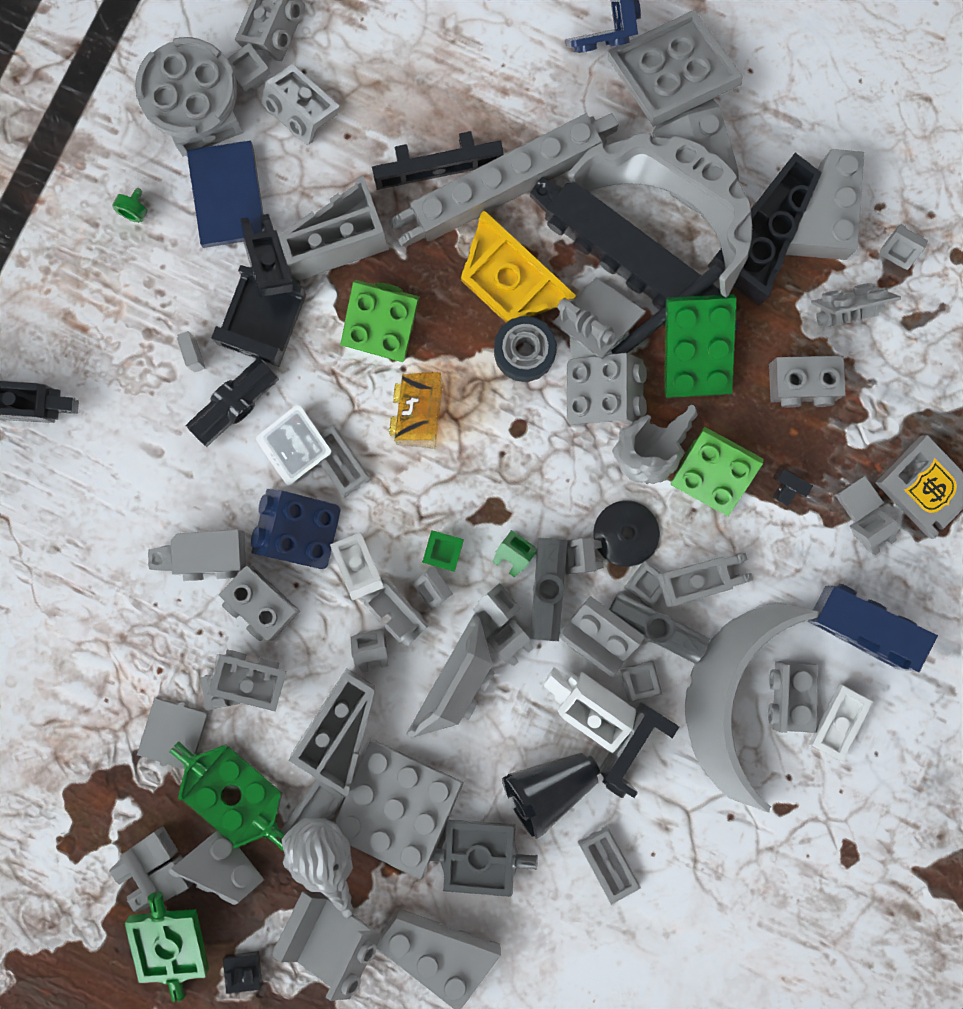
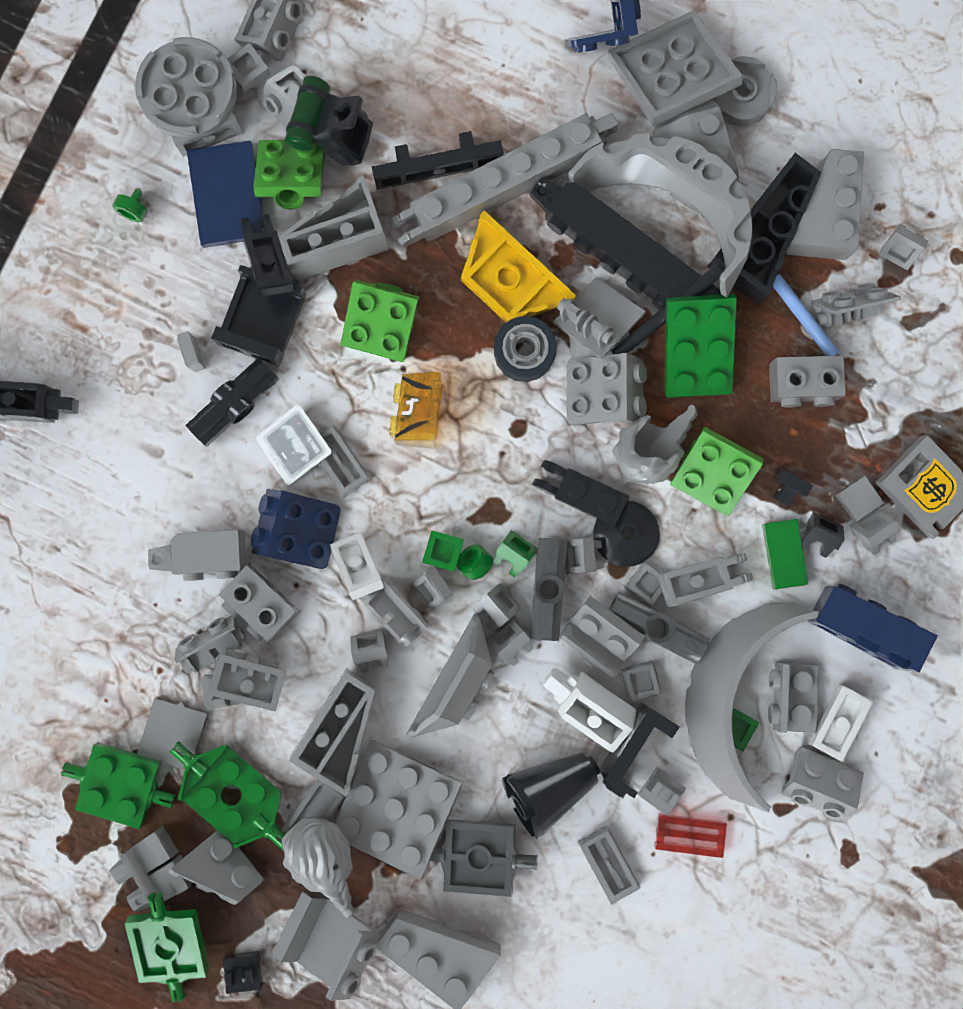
(118, 785): none -> green plate
(196, 649): none -> light grey hinge
(288, 173): none -> bright green plate
(329, 123): none -> black piece
(474, 562): none -> green tile
(584, 494): none -> black hinge
(661, 831): none -> clear red tile
(662, 791): none -> light grey tile
(742, 729): none -> green tile
(754, 106): none -> light grey plate
(785, 554): none -> green tile
(804, 316): none -> light blue bar
(823, 784): none -> light grey bracket
(825, 531): none -> black tile

